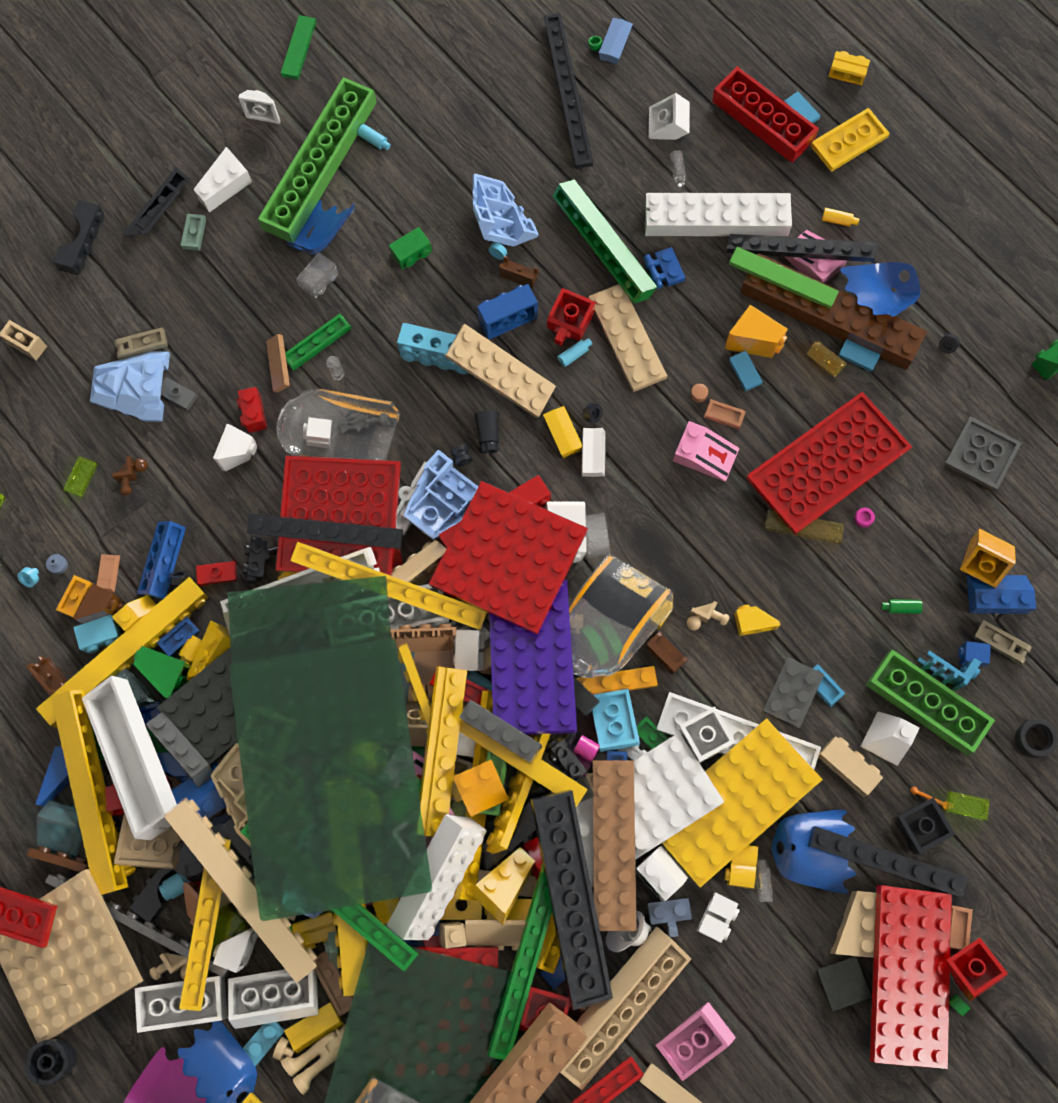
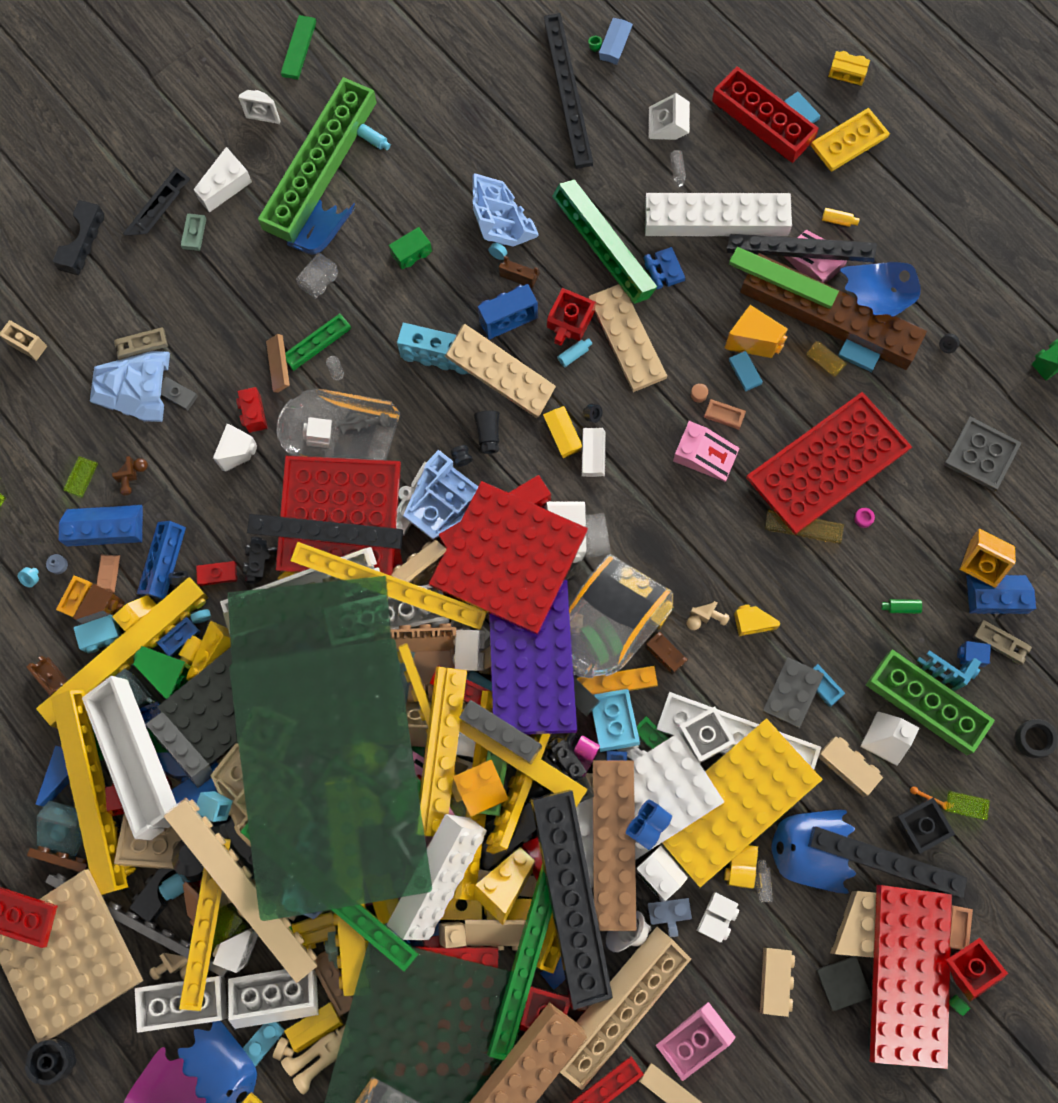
(101, 525): none -> blue slope
(200, 616): none -> medium azure tile
(214, 806): none -> medium azure brick
(649, 824): none -> blue brick
(777, 982): none -> tan brick

